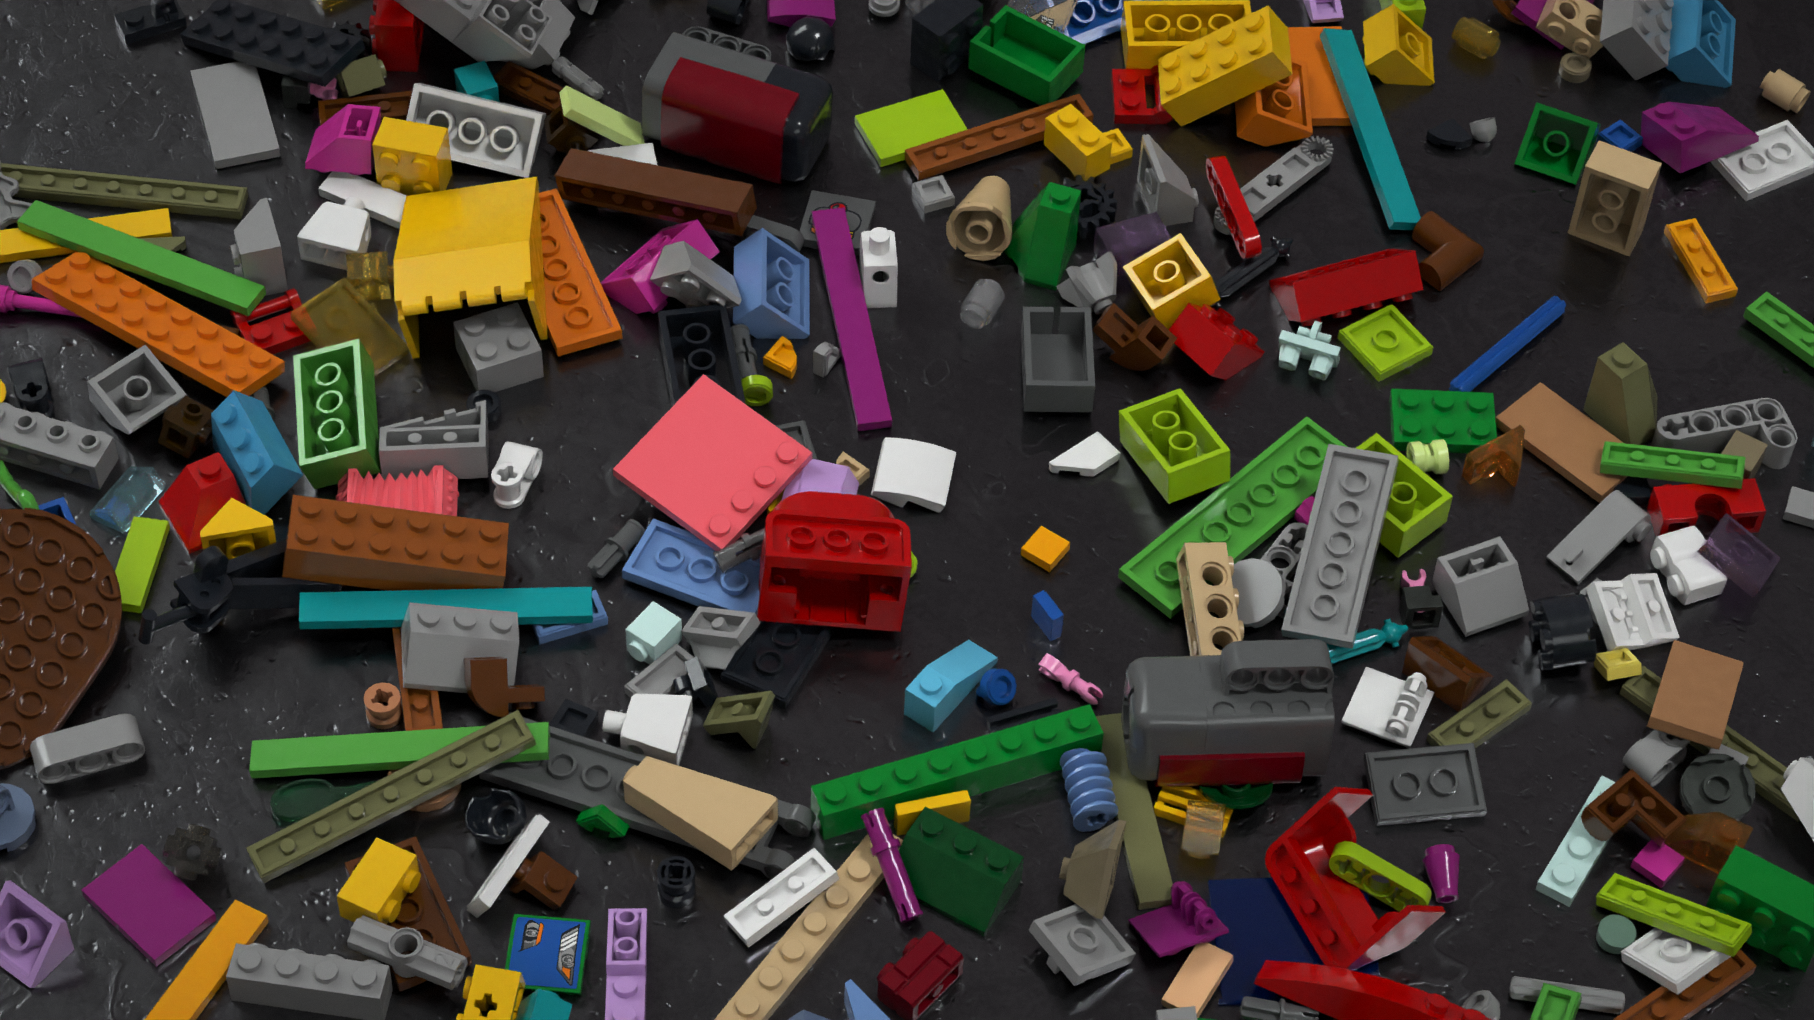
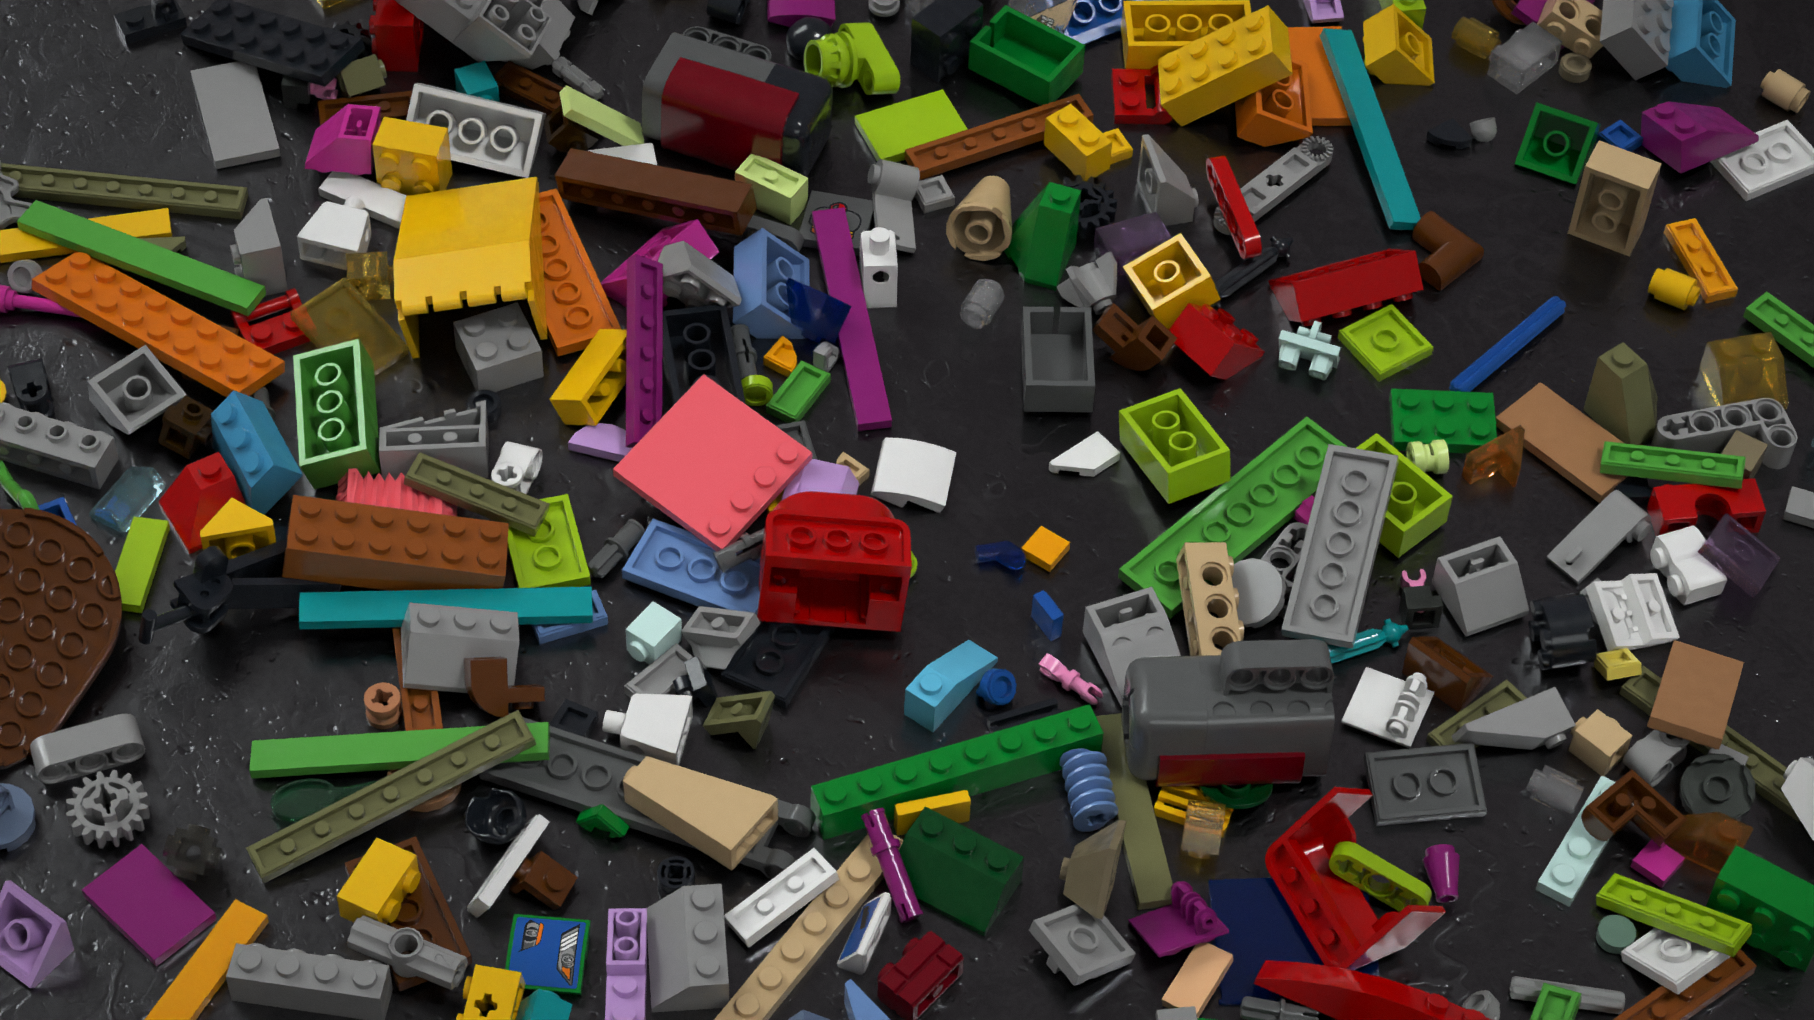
(88, 809): none -> light grey gear
(476, 494): none -> olive tile
(555, 552): none -> lime plate
(593, 379): none -> yellow brick
(600, 441): none -> lavender tile
(643, 347): none -> magenta plate
(688, 950): none -> light grey slope
(776, 188): none -> yellowish green panel
(798, 393): none -> bright green tile
(815, 311): none -> clear blue slope
(853, 55): none -> lime beam
(865, 934): none -> white slope
(892, 197): none -> light grey door
(1002, 552): none -> clear blue arm
(1125, 631): none -> light grey slope
(1522, 725): none -> light grey slope
(1524, 57): none -> clear brick
(1555, 789): none -> clear brick
(1599, 742): none -> tan brick
(1674, 288): none -> yellow brick
(1745, 369): none -> clear yellow slope

